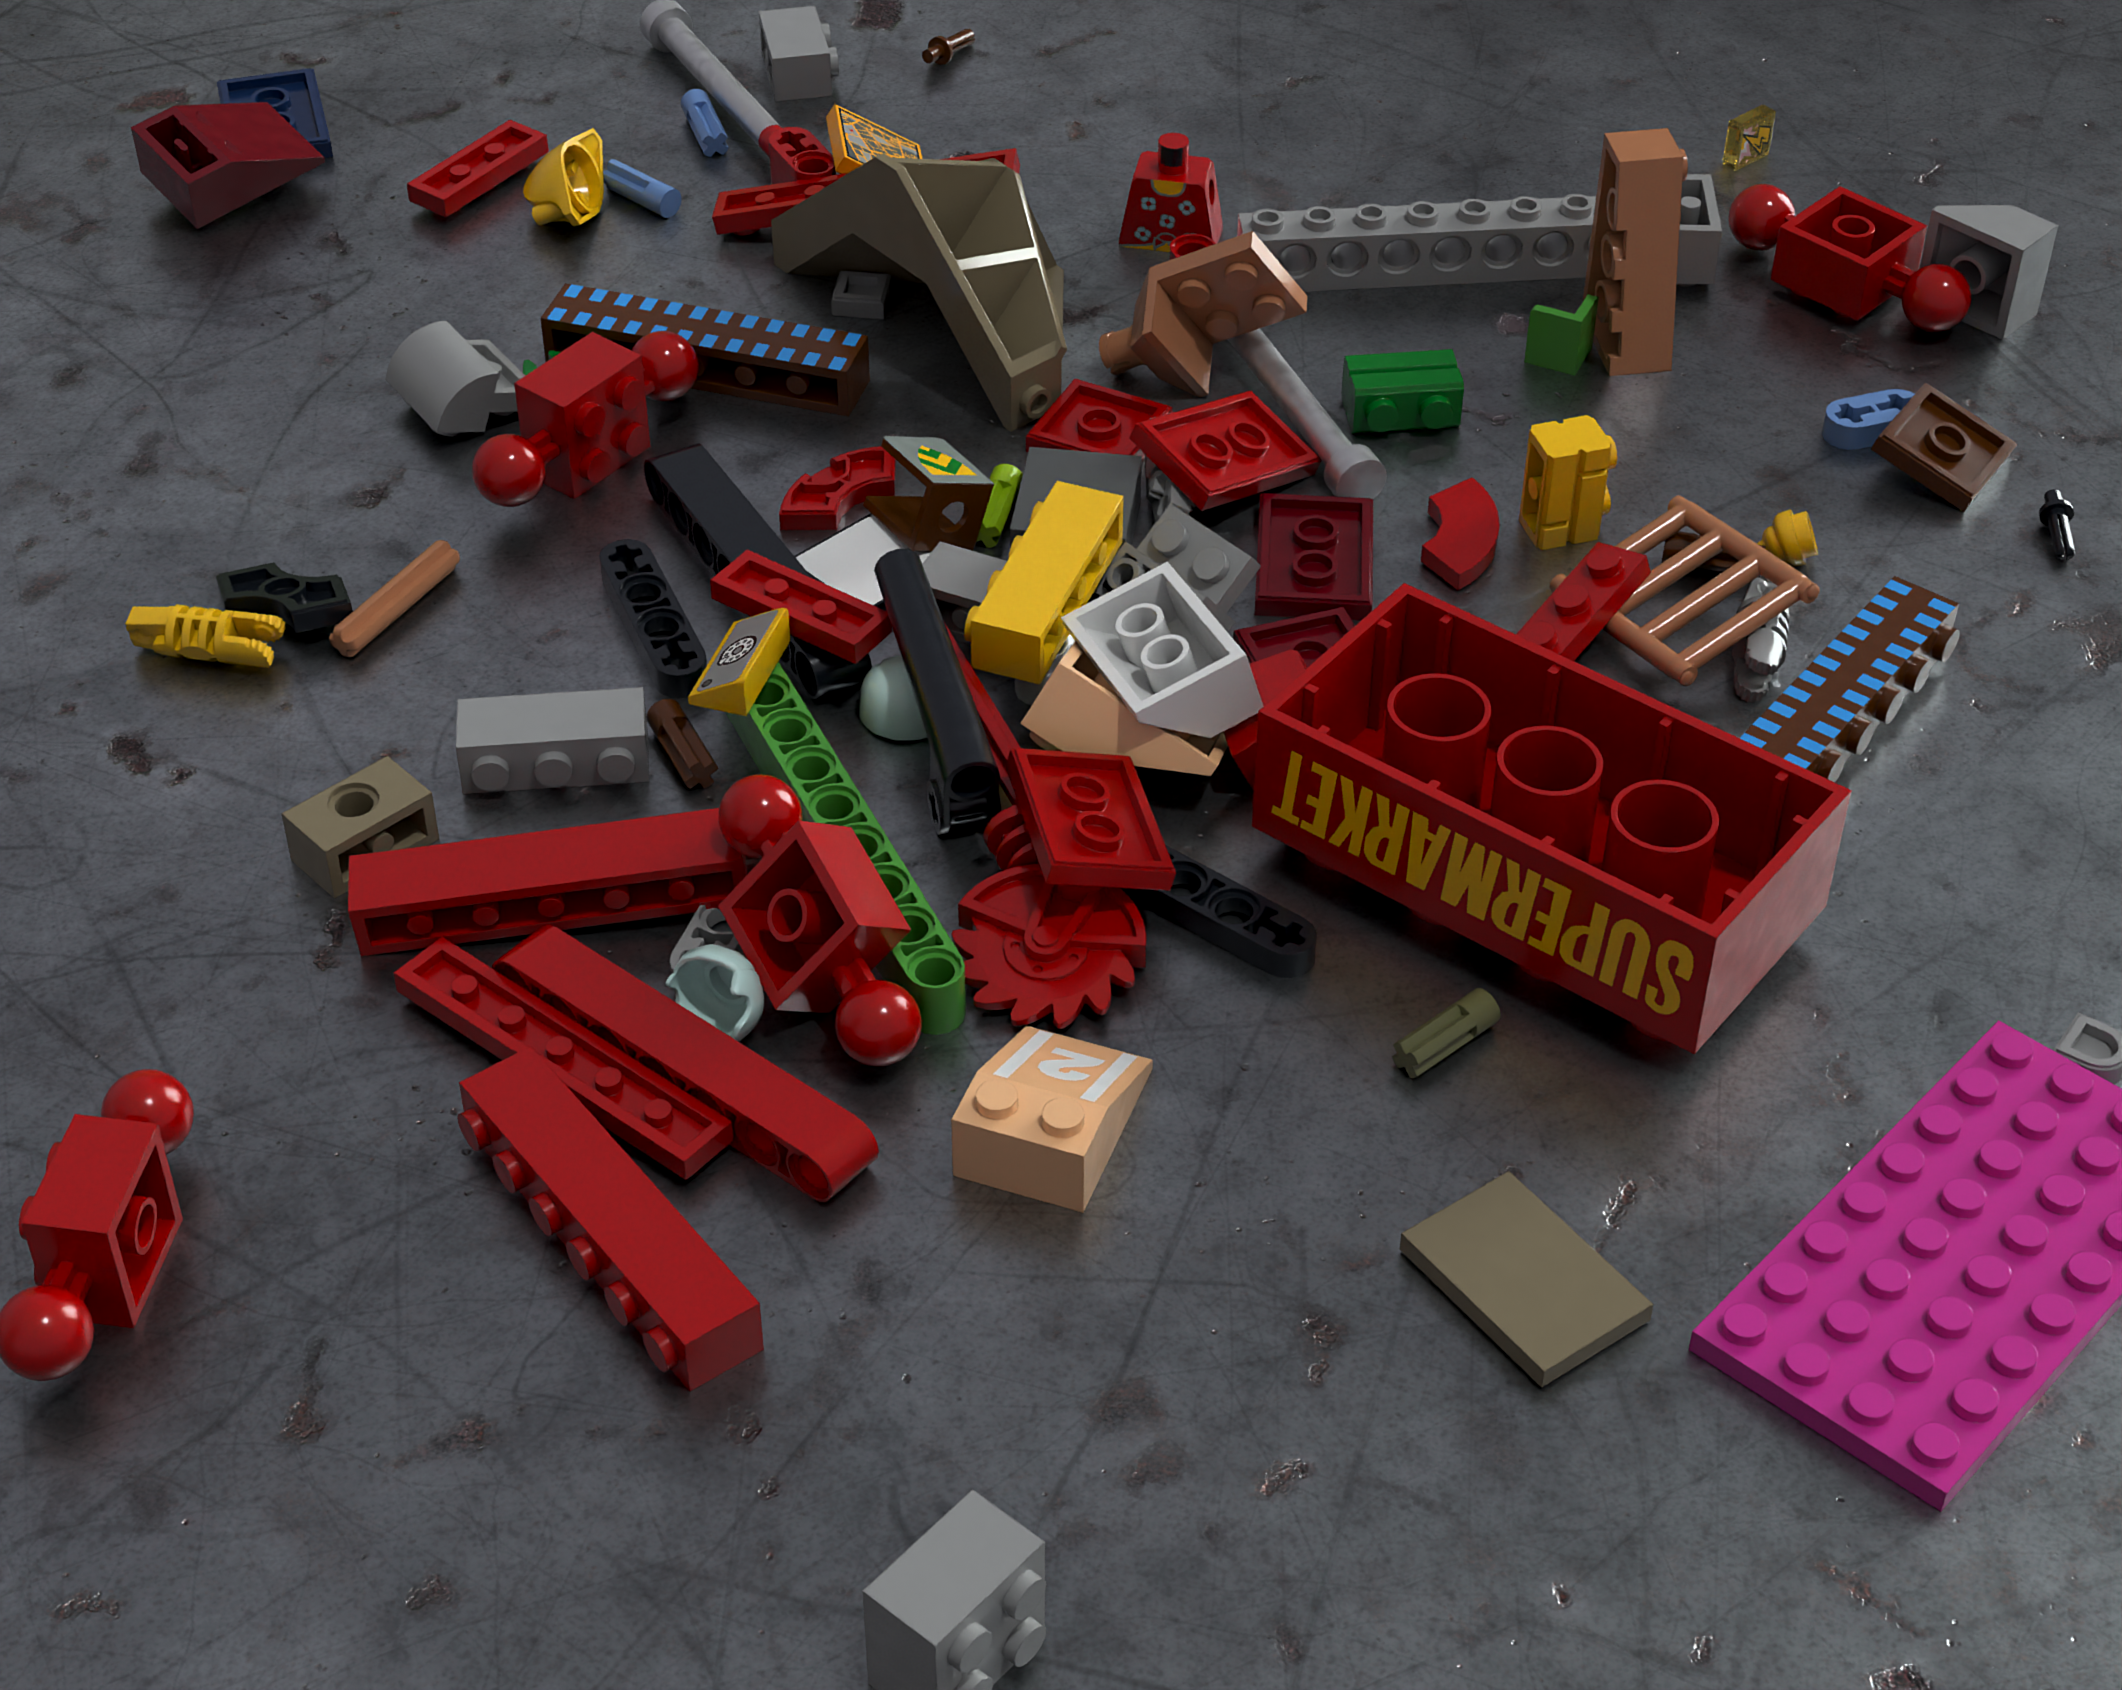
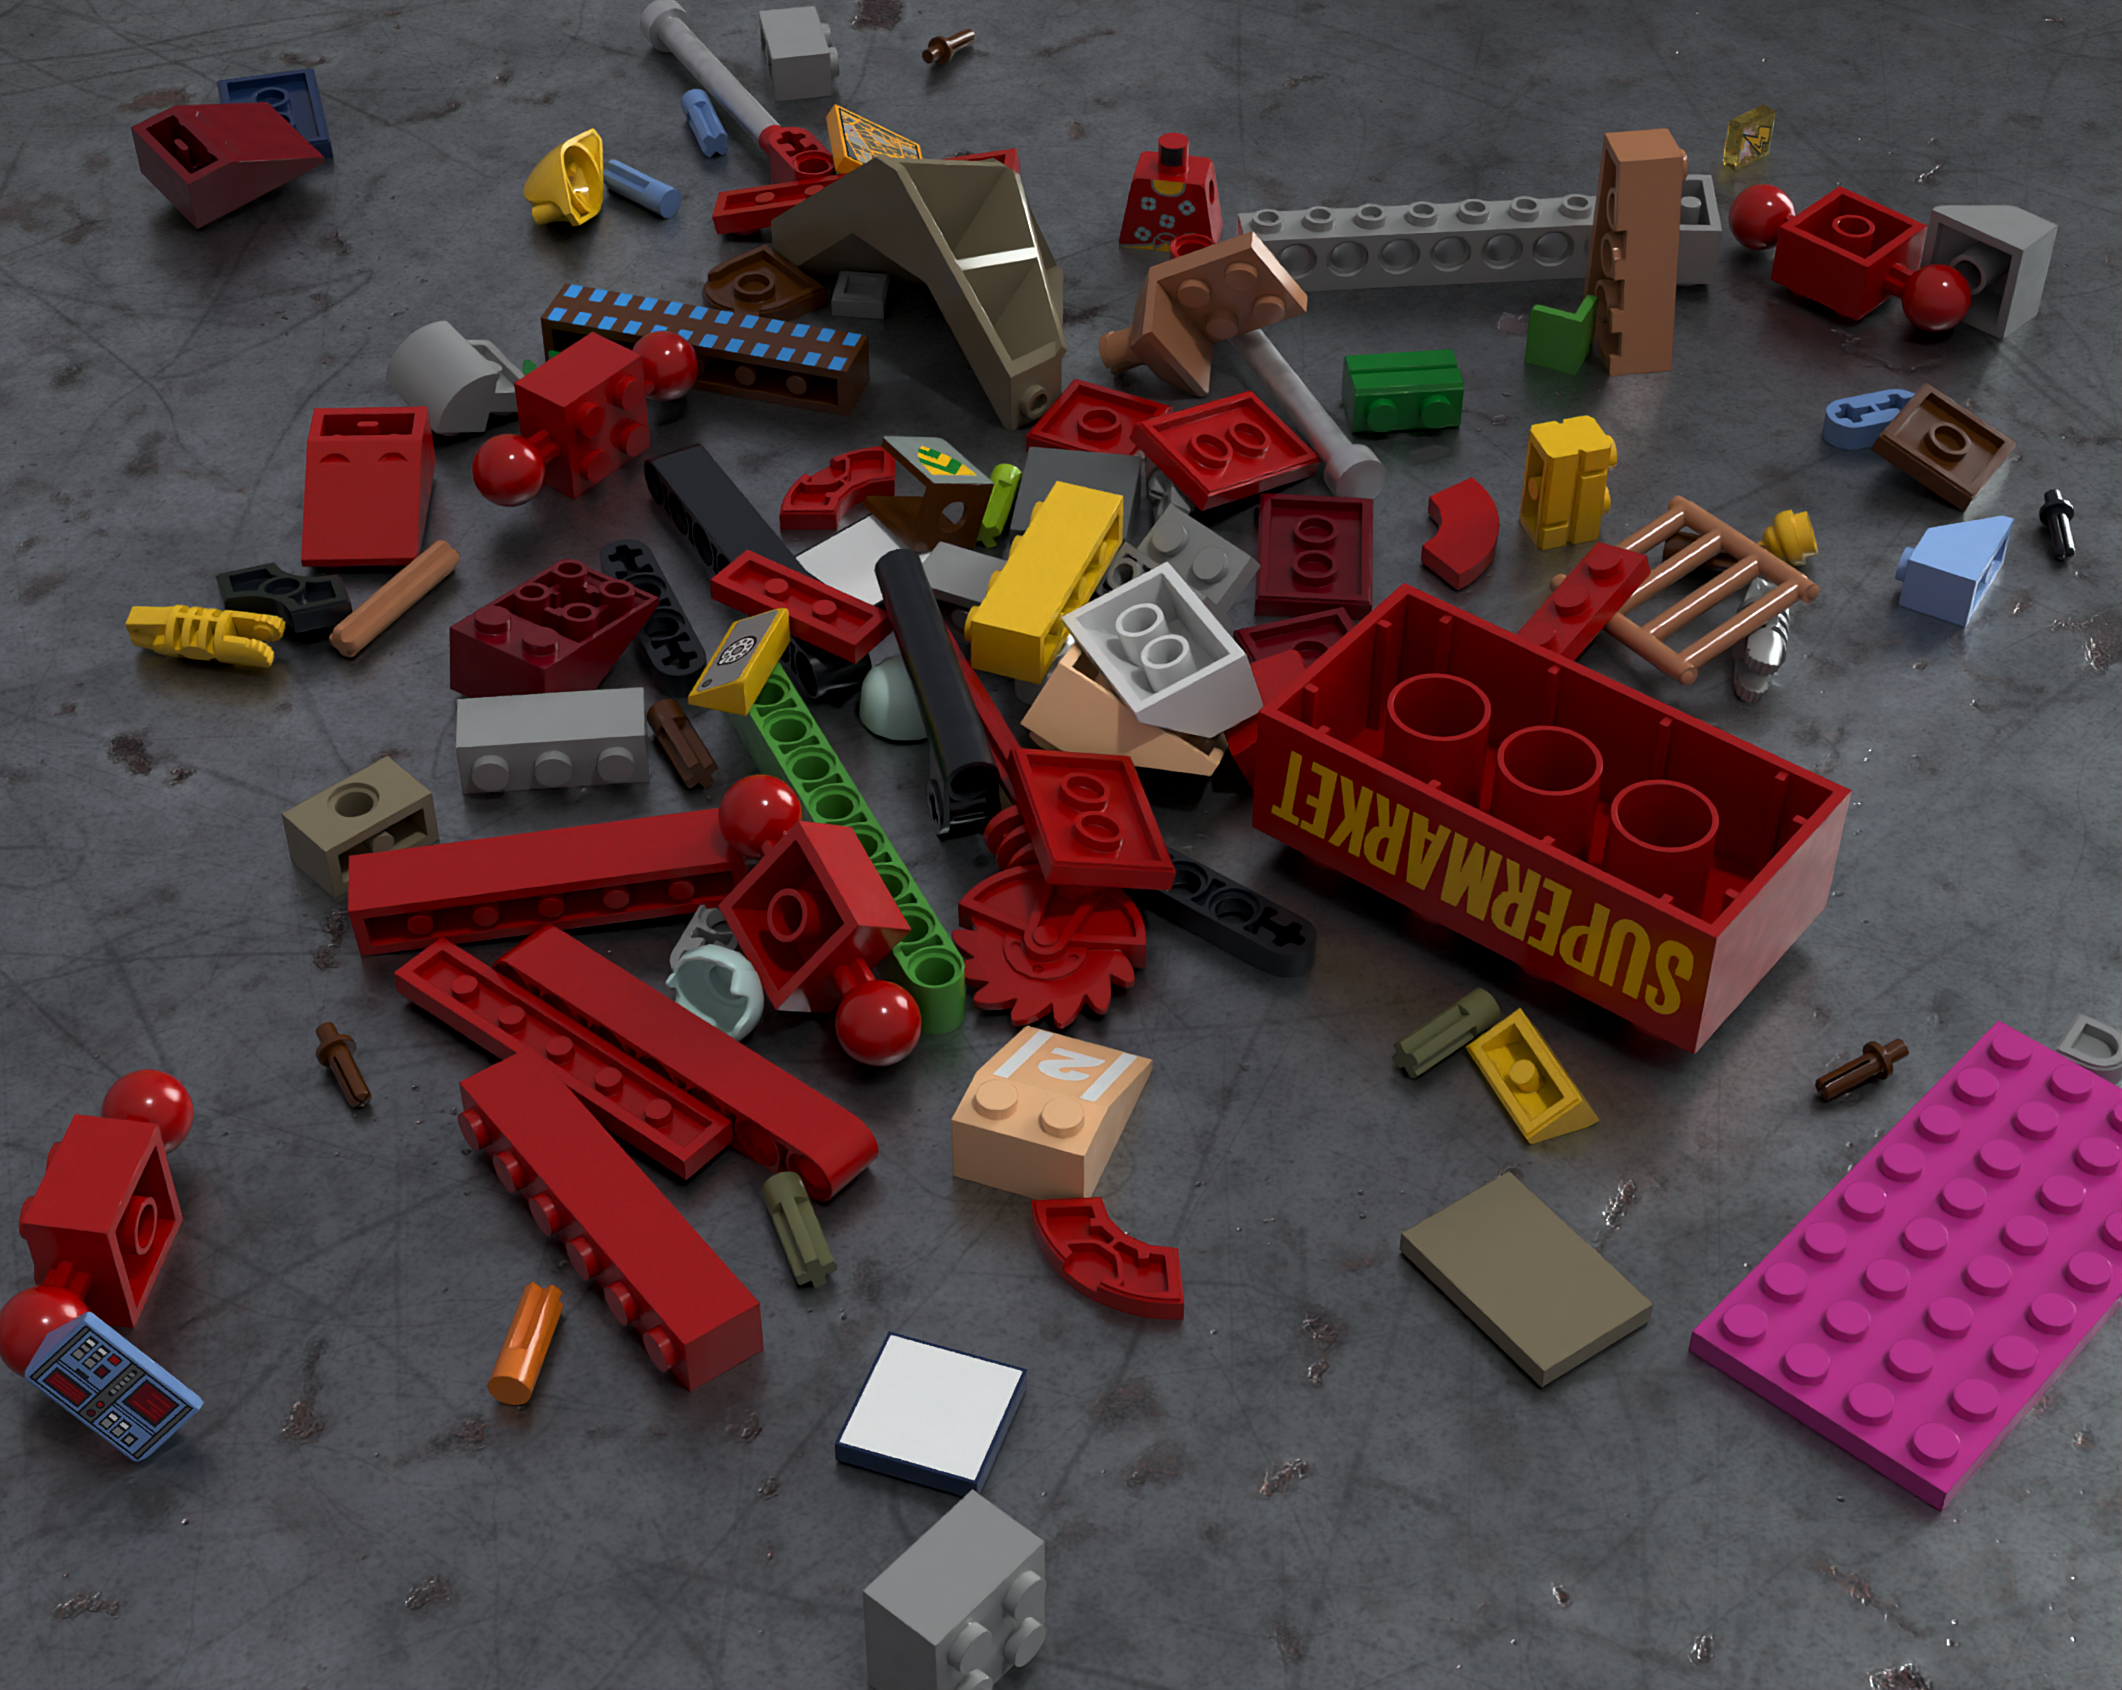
(111, 1386): none -> slope
(337, 1053): none -> reddish brown piece
(366, 486): none -> red slope
(477, 168): red plate -> none
(526, 1344): none -> orange piece
(548, 634): none -> dark red slope
(763, 286): none -> reddish brown tile
(798, 1228): none -> olive piece
(931, 1415): none -> white tile
(1105, 1261): none -> red tile
(1530, 1080): none -> yellow slope
(1859, 679): reddish brown brick -> none
(1875, 1061): none -> reddish brown piece
(1953, 568): none -> light blue slope

